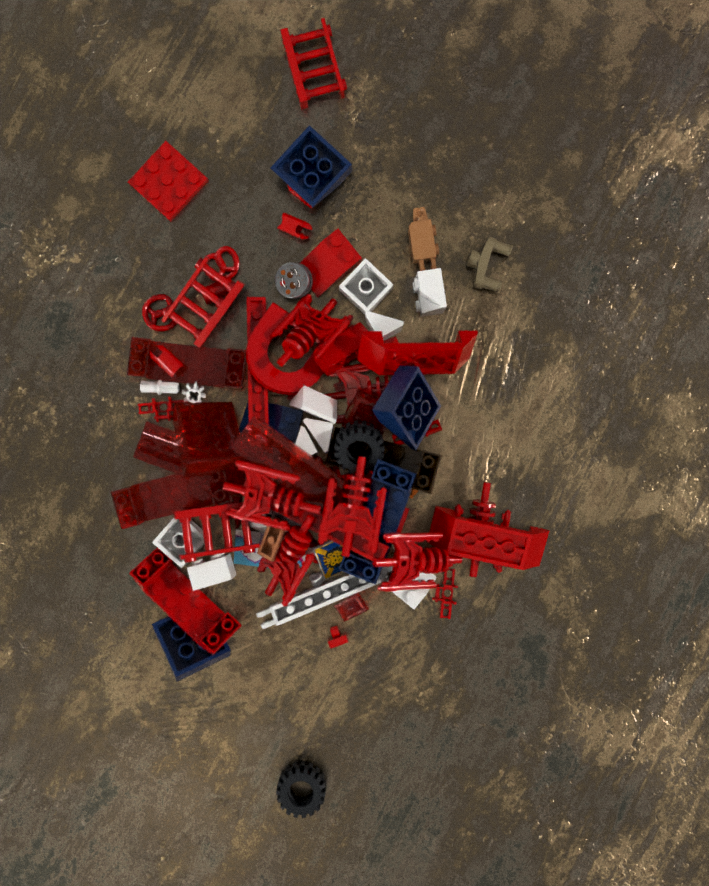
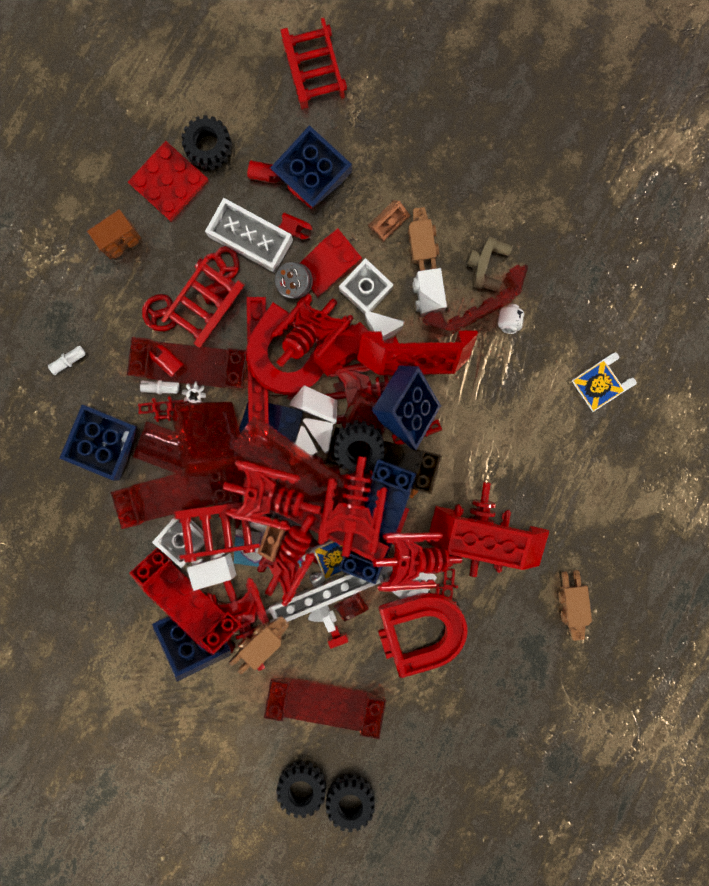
(66, 360): none -> white axle
(99, 443): none -> dark blue slope
(114, 235): none -> dark orange brick
(203, 128): none -> black tyre
(243, 610): none -> red bar
(249, 235): none -> white brick
(260, 645): none -> medium nougat hinge
(261, 172): none -> red piece
(324, 615): none -> white plate
(325, 705): none -> clear red slope
(346, 818): none -> black tyre
(389, 220): none -> nougat slope
(416, 607): none -> red piece
(511, 319): none -> white head
(514, 281): none -> clear red slope
(576, 605): none -> medium nougat hinge
(600, 384): none -> flag

